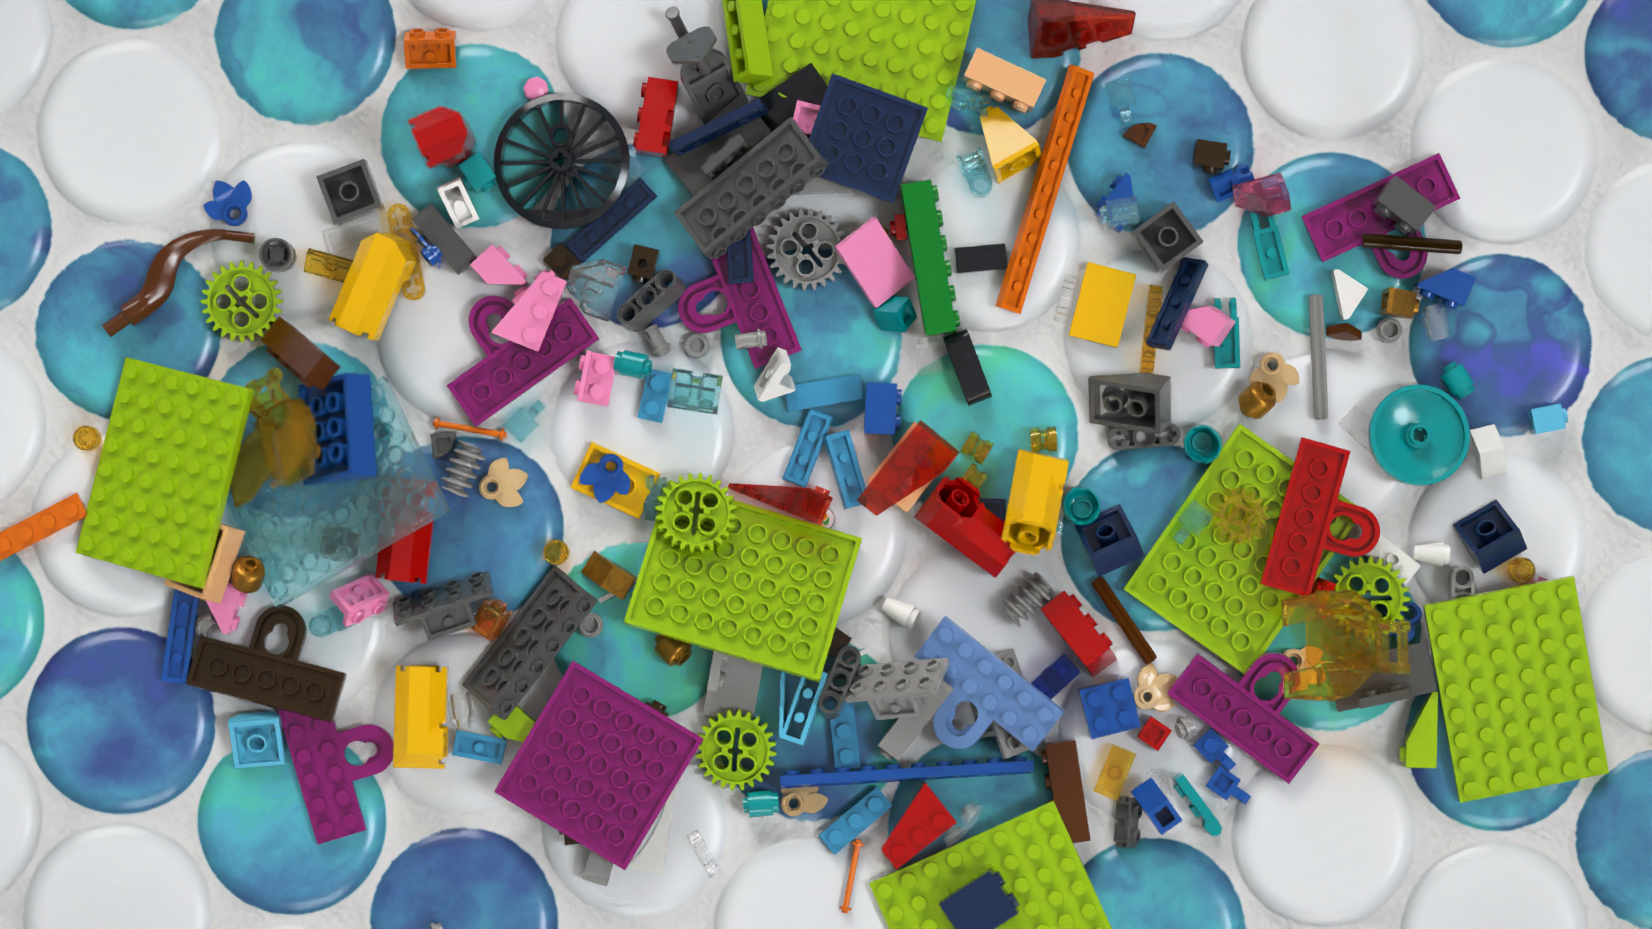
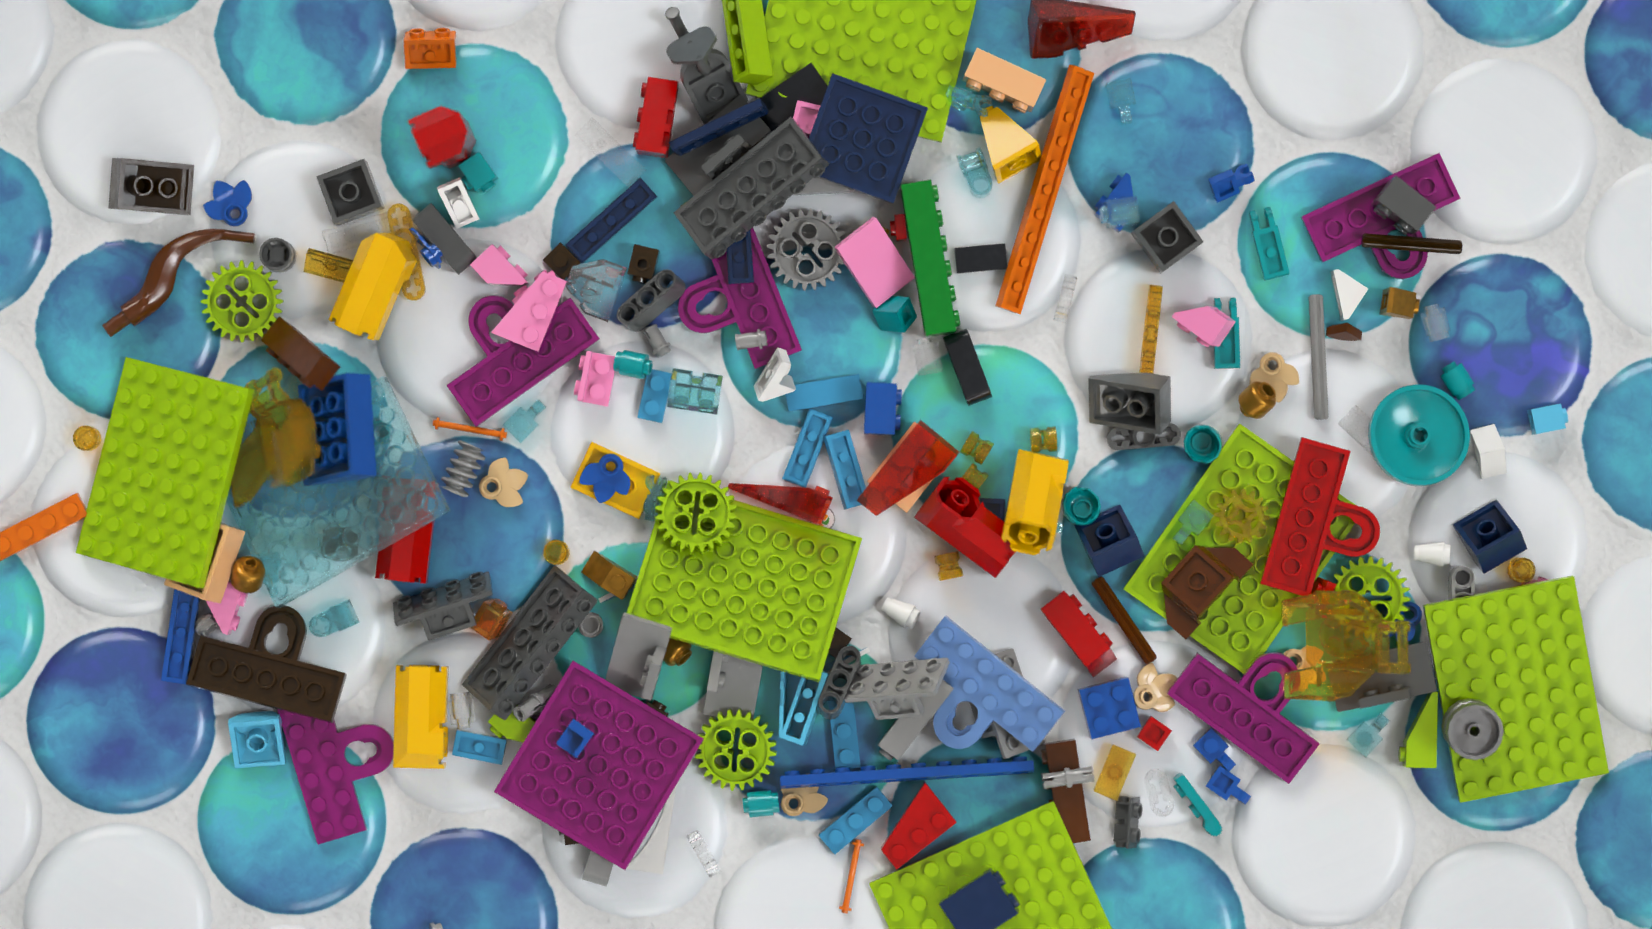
(151, 186): none -> slope
(360, 599): bright pink bracket -> none
(442, 443): dark grey tile -> none
(534, 704): none -> light grey pin
(535, 88): bright pink tile -> none
(561, 218): black piece -> none
(574, 738): none -> blue panel
(638, 655): none -> light grey bracket
(697, 345): light grey tile -> none
(951, 560): none -> clear yellow wheel
(969, 816): clear slope -> none
(1028, 598): light grey piece -> none
(1056, 676): clear blue brick -> none
(1067, 777): none -> light grey pin
(1102, 304): yellow tile -> none
(1140, 133): reddish brown tile -> none
(1156, 806): blue slope -> none
(1177, 303): dark blue tile -> none
(1185, 728): light grey plate -> none
(1198, 583): none -> reddish brown piece
(1210, 156): dark brown brick -> none
(1263, 195): clear pink slope -> none
(1366, 737): none -> clear light blue plate
(1389, 330): light grey plate -> none
(1400, 560): white plate -> none
(1450, 286): blue slope -> none
(1468, 742): none -> flat silver wheel

